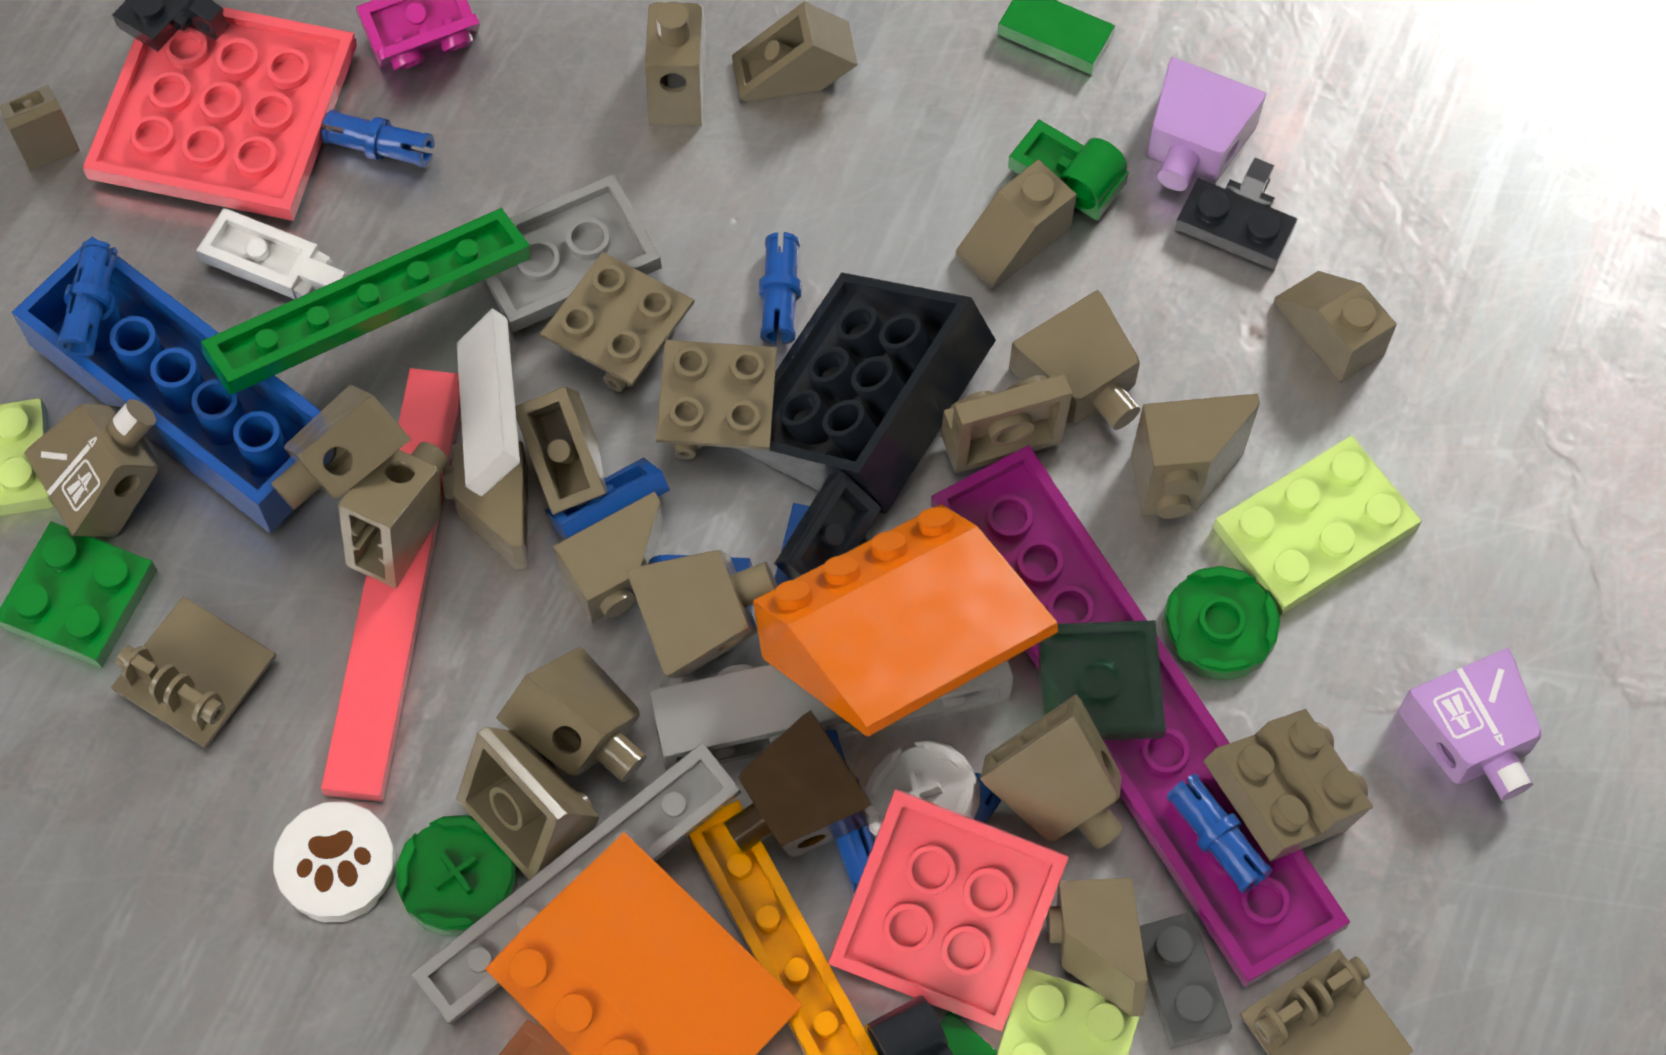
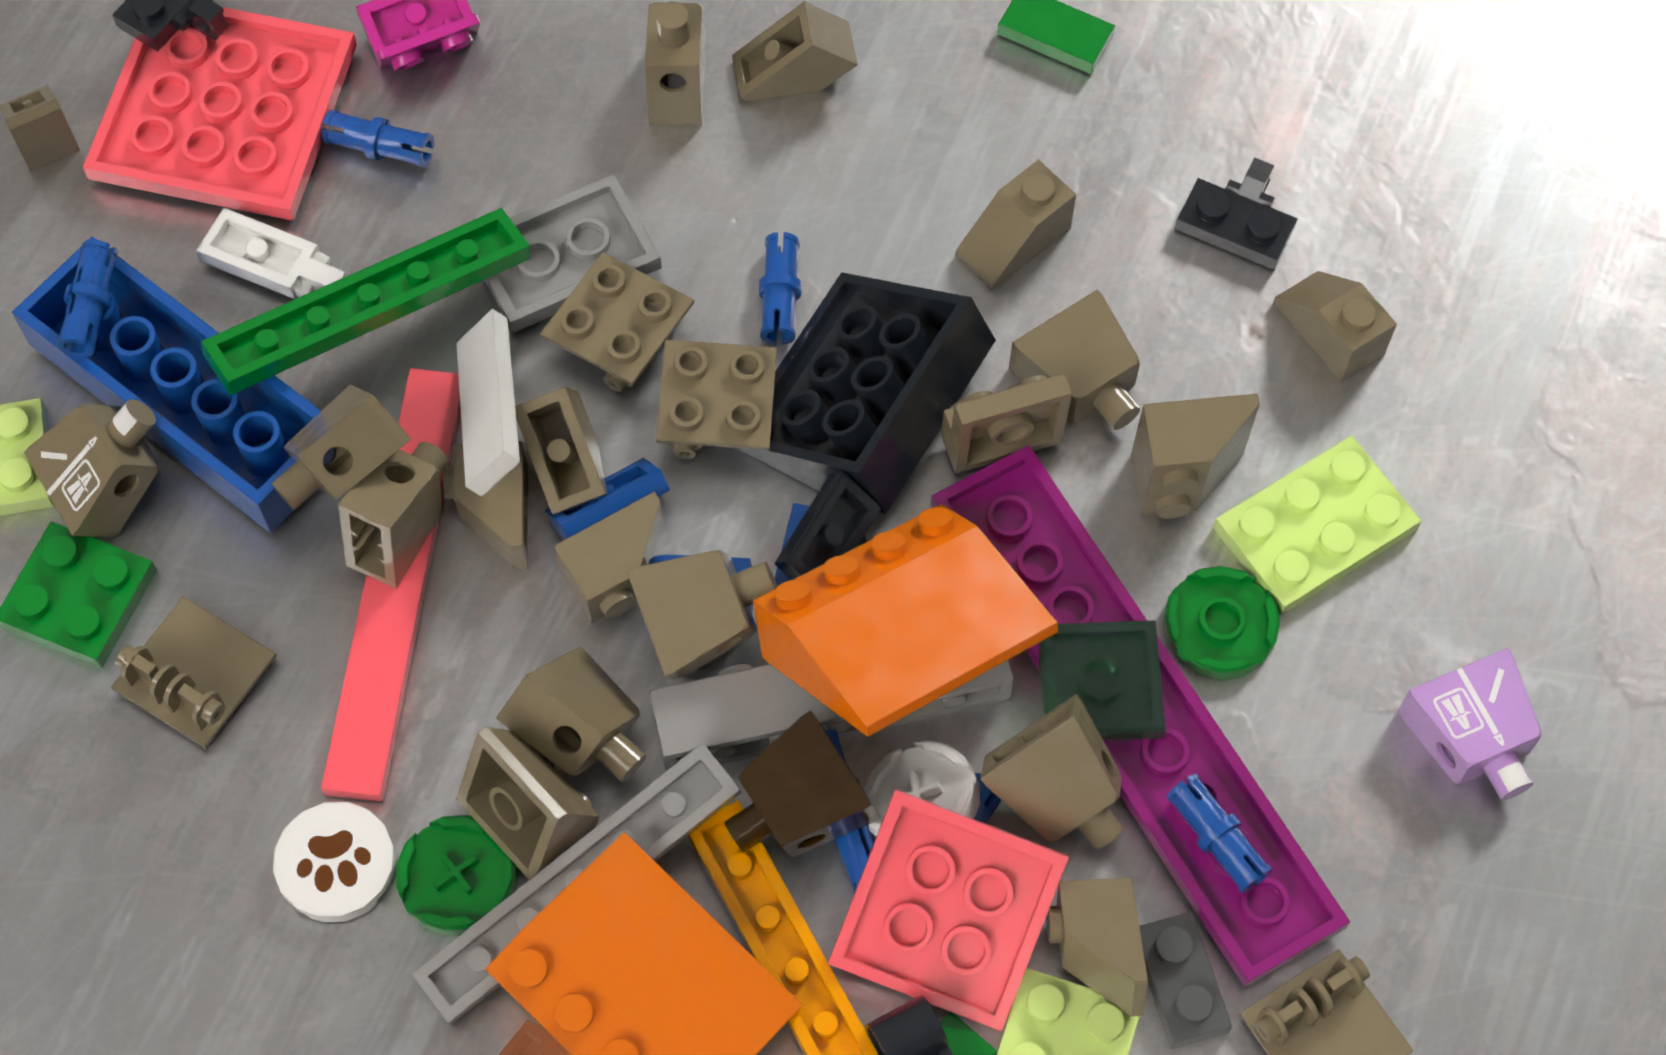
(1090, 170): green plate -> none
(1201, 123): lavender torso -> none
(1290, 784): dark tan plate -> none

